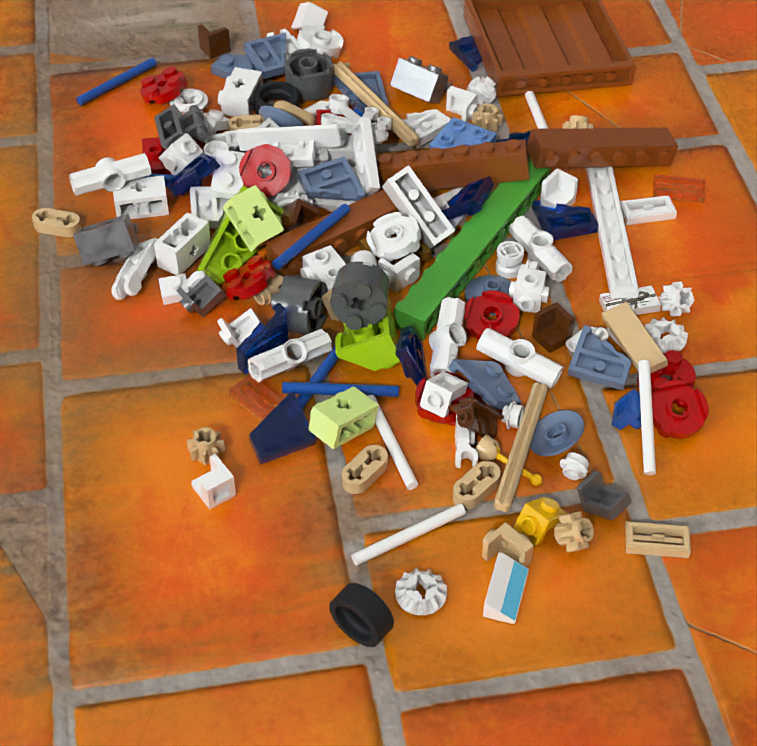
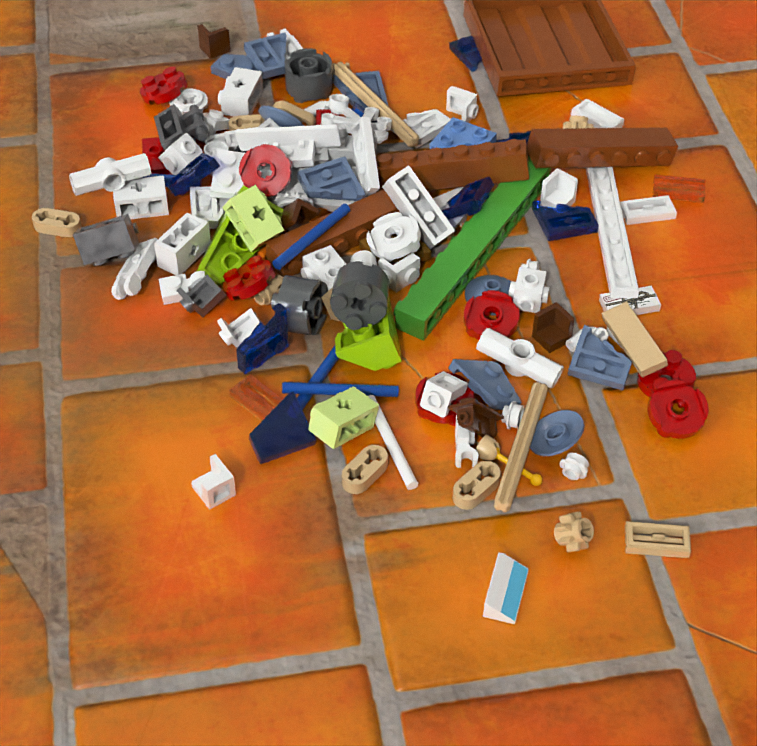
(116, 81): blue bar -> none
(205, 444): tan gear -> none
(275, 91): black tyre -> none
(277, 361): white piece -> none
(308, 14): white panel -> none
(315, 37): white plate -> none
(361, 614): black tyre -> none
(408, 534): white bar -> none
(411, 354): clear blue wing -> none
(412, 601): white gear -> none
(420, 80): brick -> none
(448, 336): white piece -> none
(483, 88): white gear -> none
(487, 117): tan gear -> none
(509, 259): white wheel -> none
(509, 542): tan bracket -> none
(536, 111): white bar -> none
(537, 518): yellow bracket -> none
(540, 248): white piece -> none
(597, 115): none -> white tile
(601, 499): flat silver bracket -> none
(627, 411): blue tile -> none
(646, 418): white bar -> none
(674, 341): white gear -> none
(676, 299): white gear -> none

